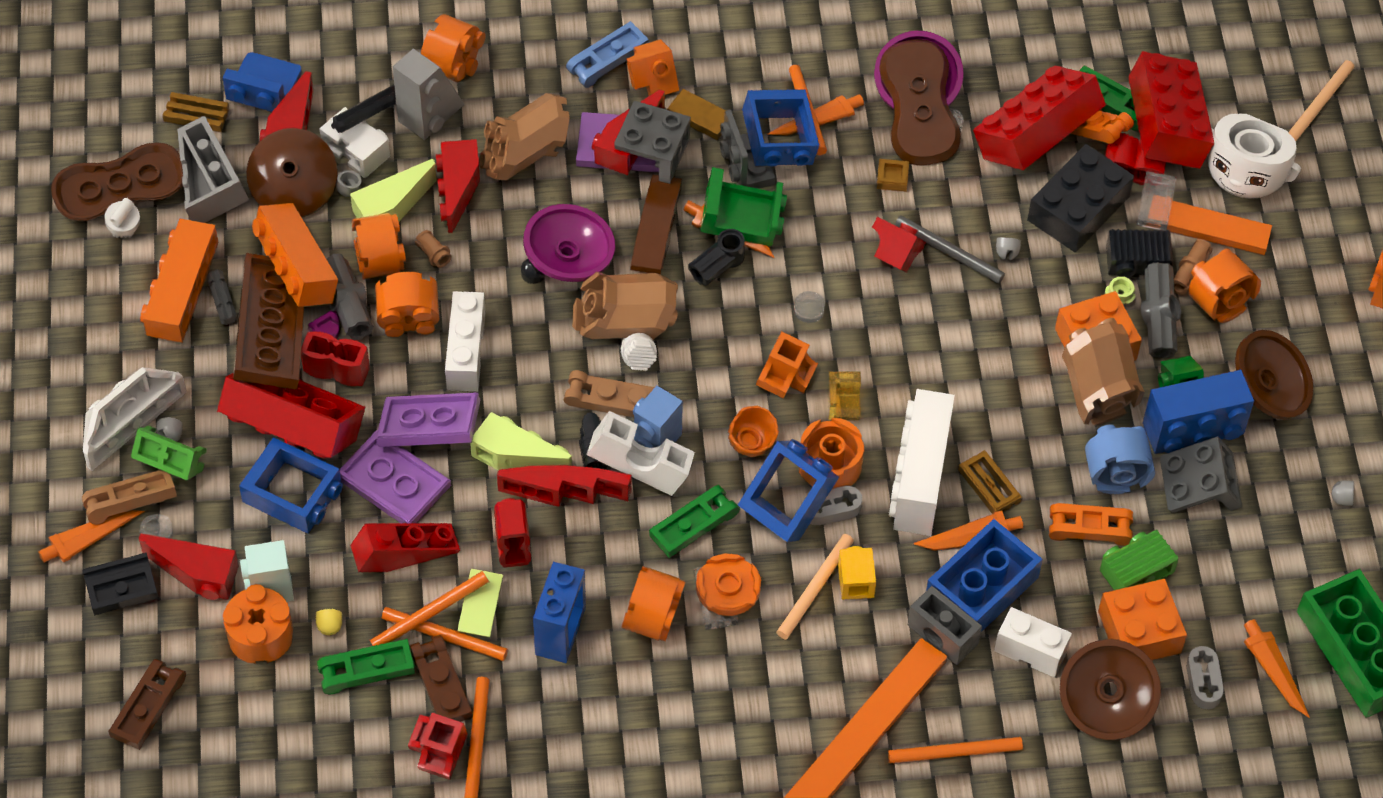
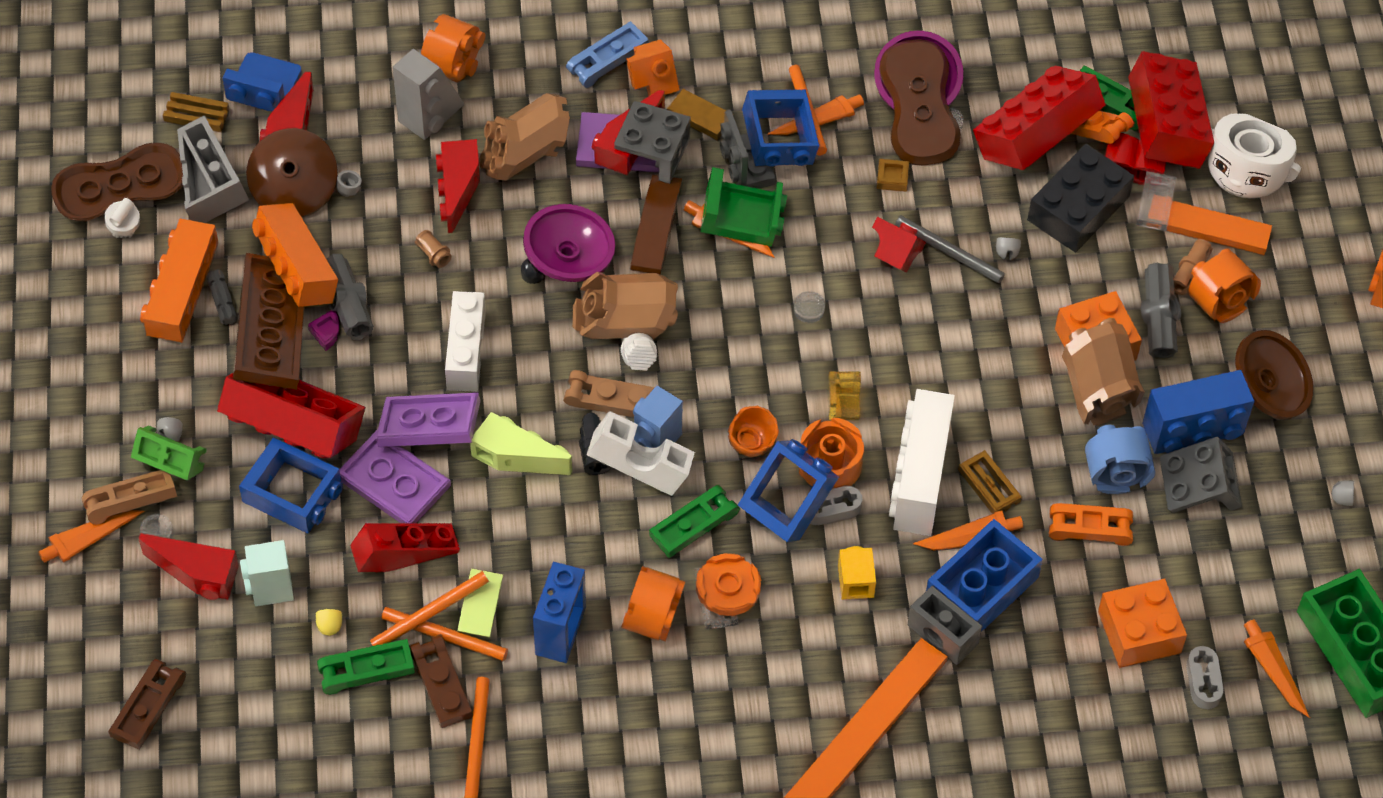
(120, 583): black plate -> none
(125, 409): white wedge -> none
(258, 624): orange brick -> none
(332, 358): red brick -> none
(360, 144): white brick -> none
(364, 110): black axle -> none
(377, 245): orange brick -> none
(396, 193): yellowish green slope -> none
(407, 304): orange brick -> none
(439, 743): red brick -> none
(512, 533): red brick -> none
(553, 482): red slope -> none
(718, 258): black piece -> none
(787, 366): orange brick -> none
(813, 588): light nougat bar -> none
(955, 750): orange bar -> none
(1032, 641): white brick -> none
(1104, 714): reddish brown dish -> none
(1123, 285): yellowish green plate -> none
(1134, 250): black brick -> none
(1139, 562): bright green brick -> none
(1179, 371): green brick -> none
(1321, 99): light nougat bar -> none

